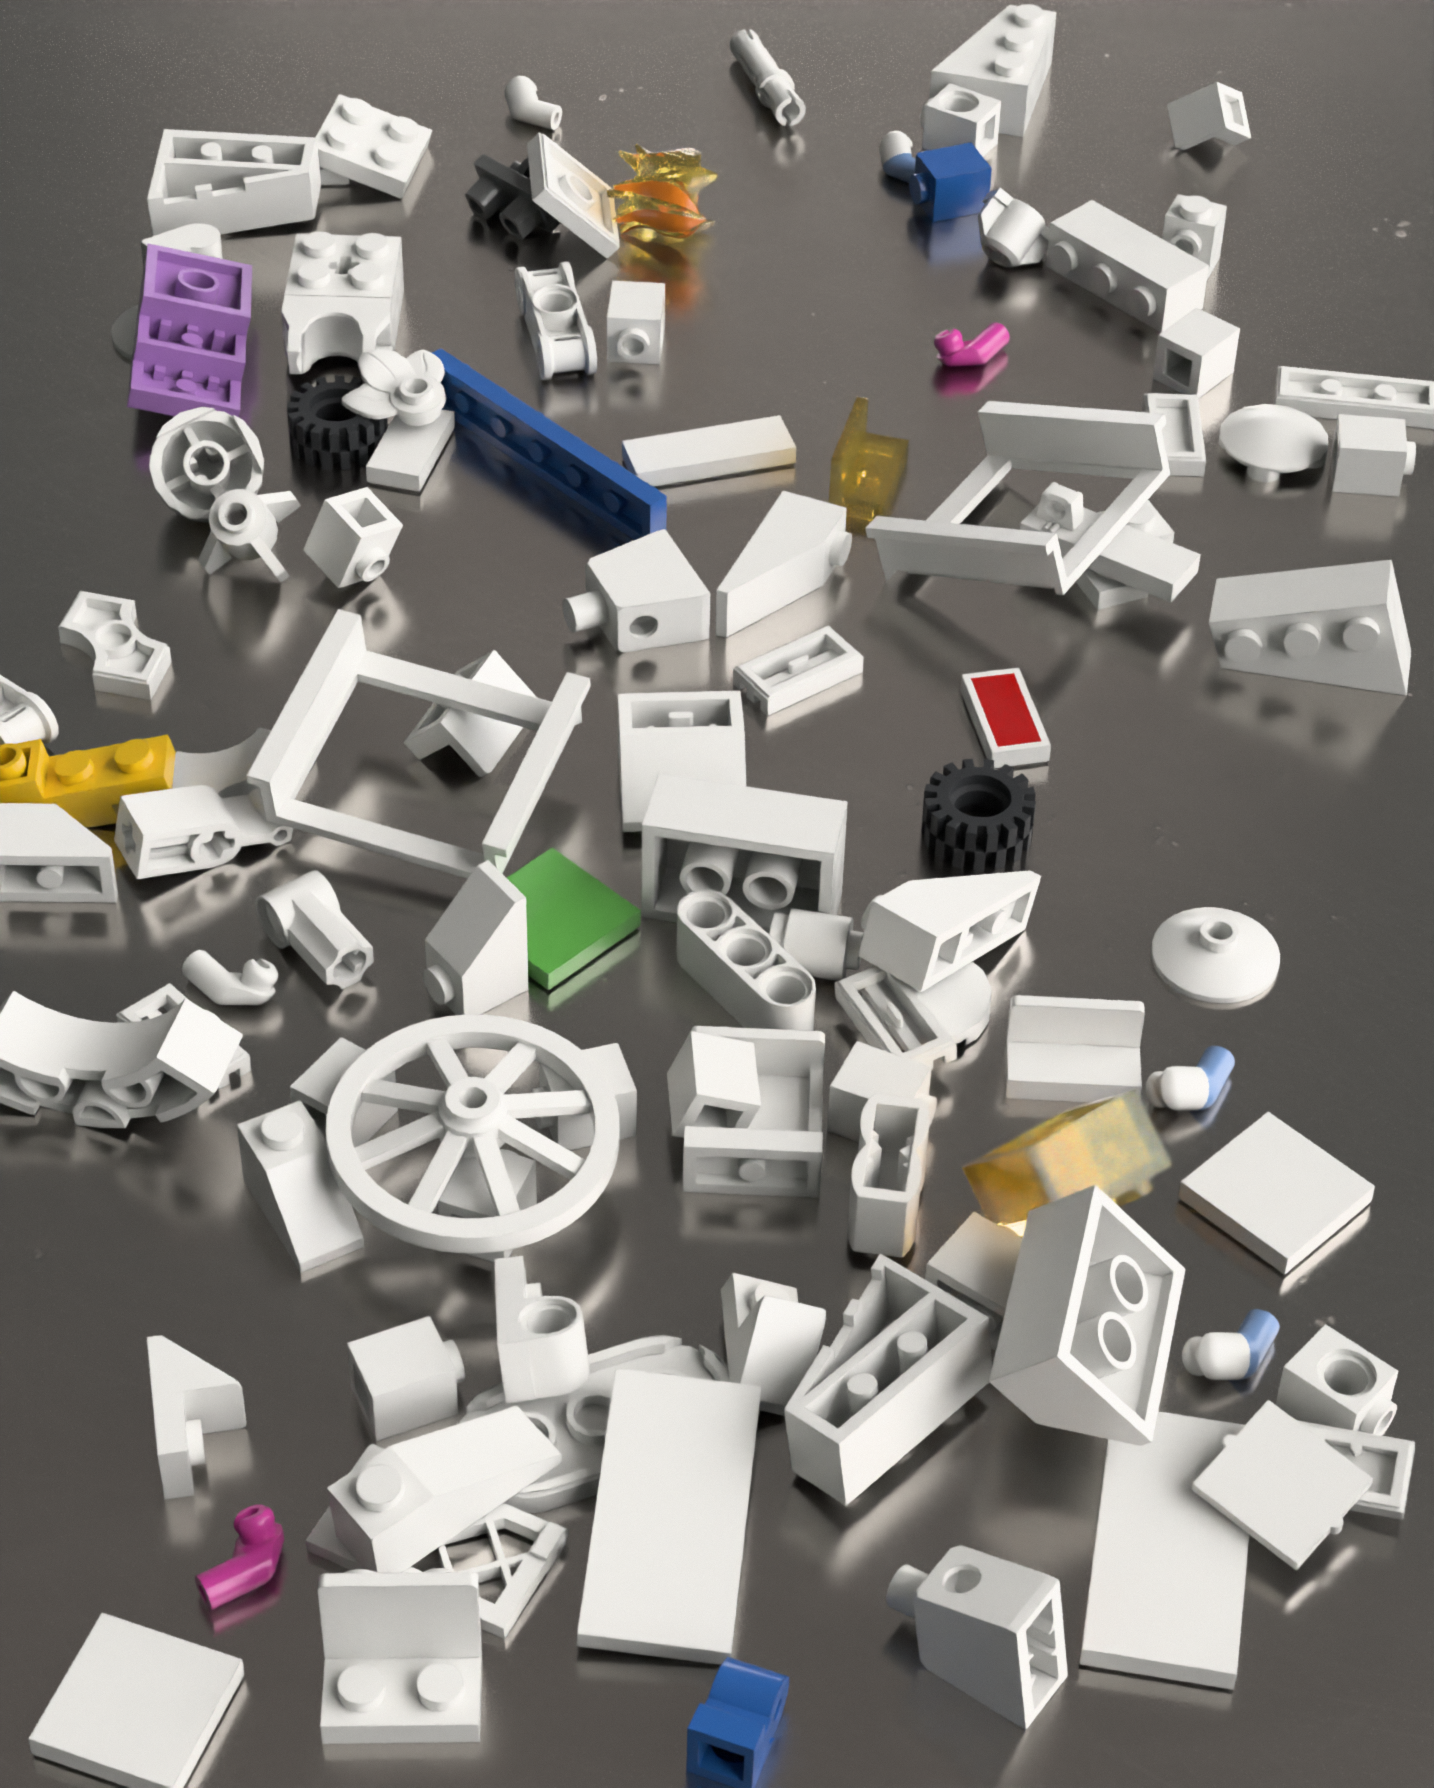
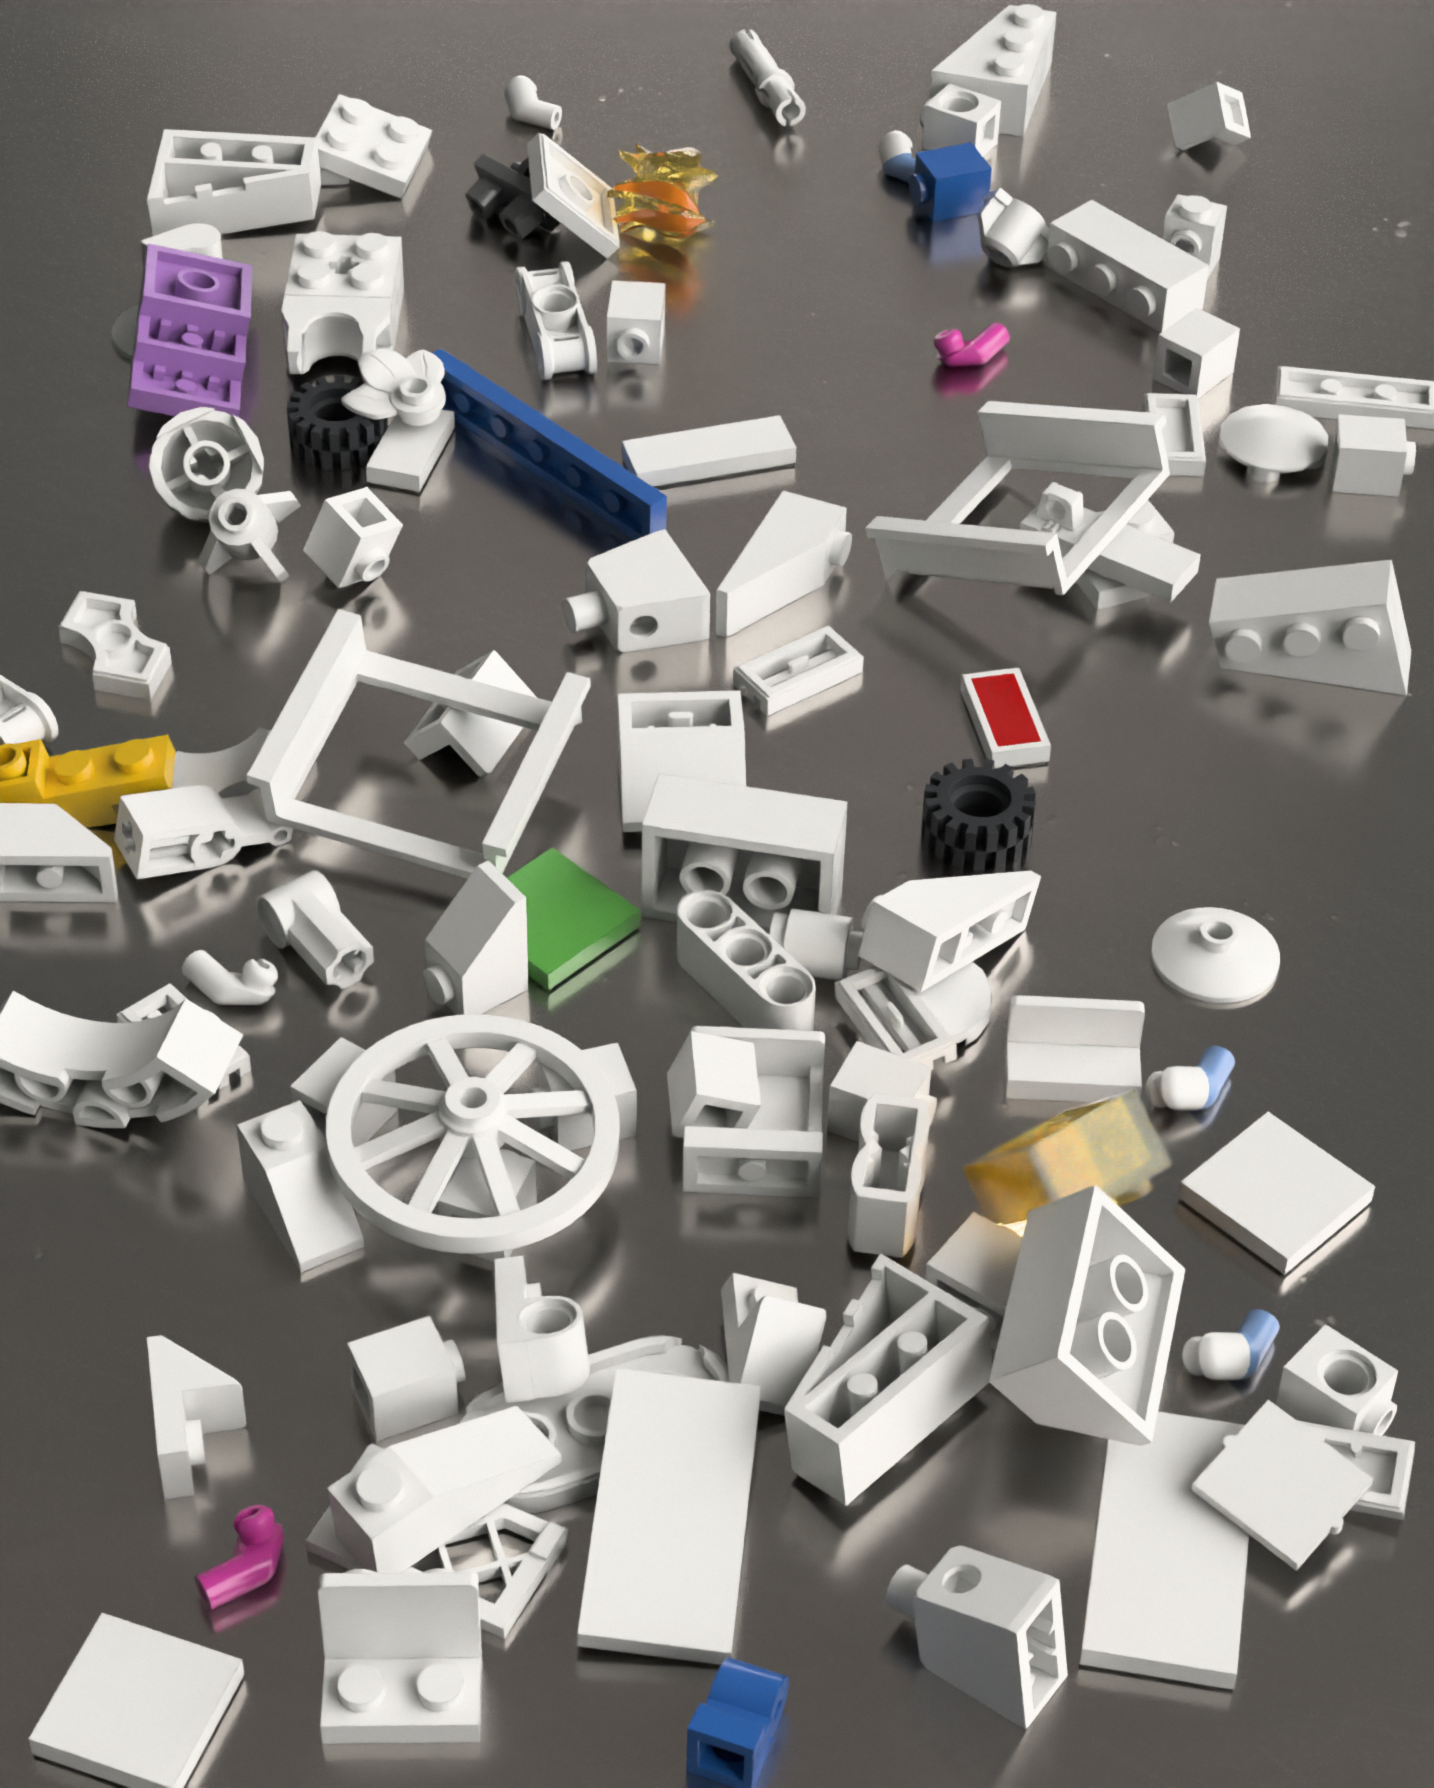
(865, 467): clear yellow panel -> none

